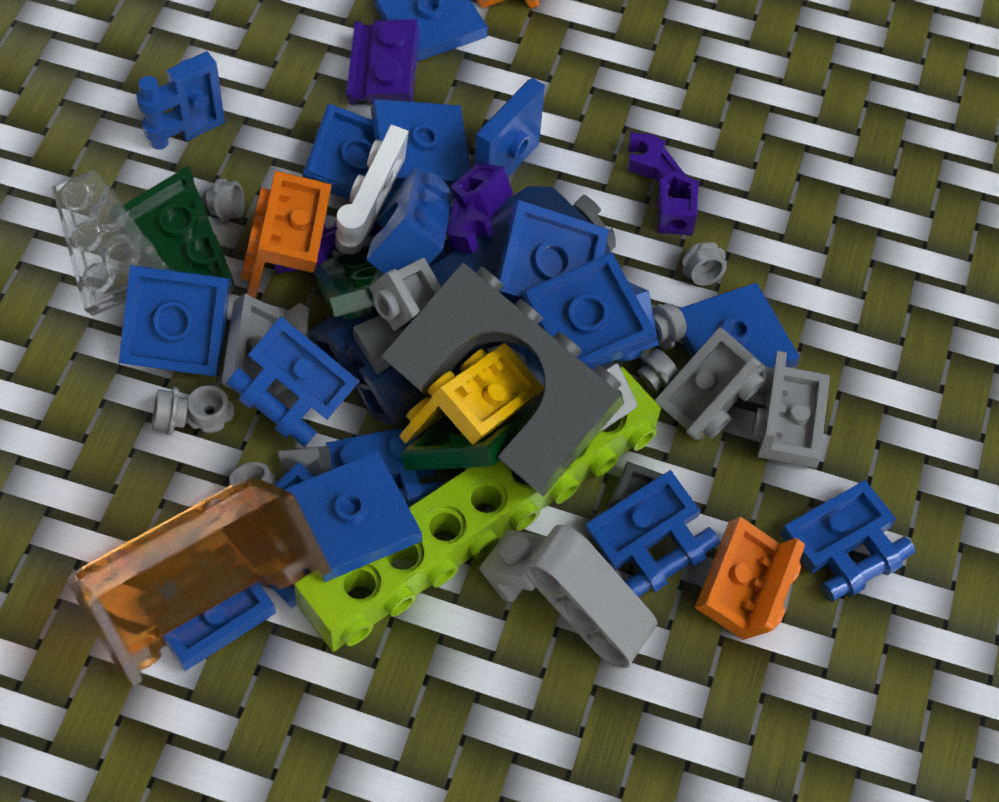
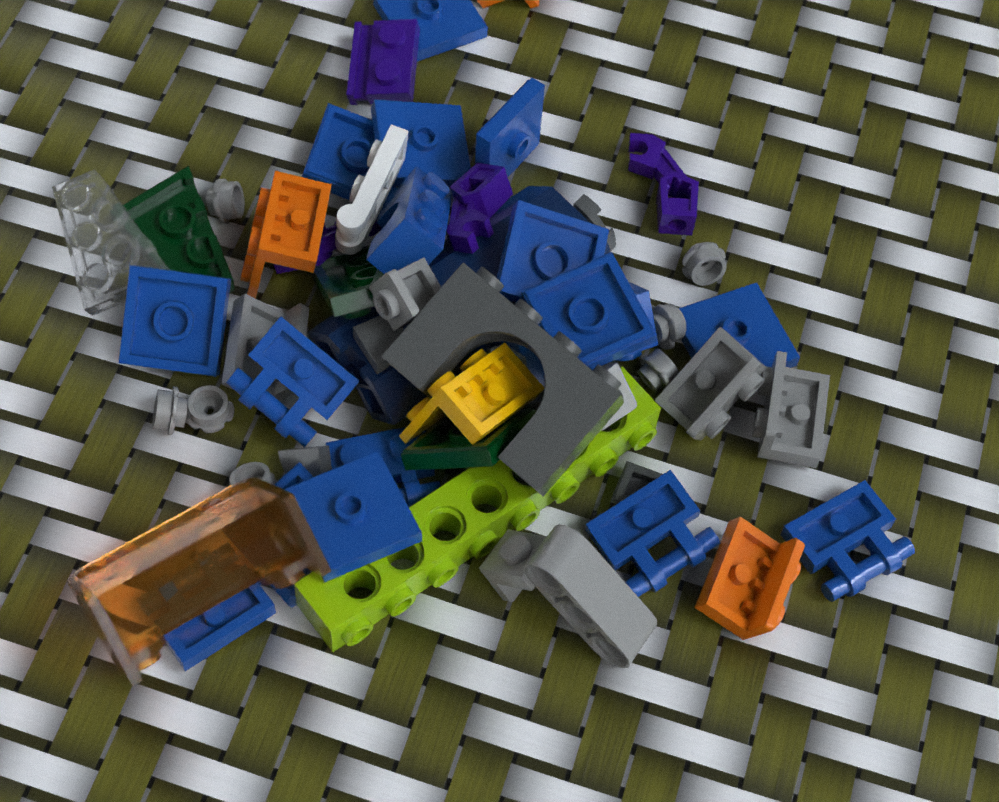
(193, 95): blue plate -> none

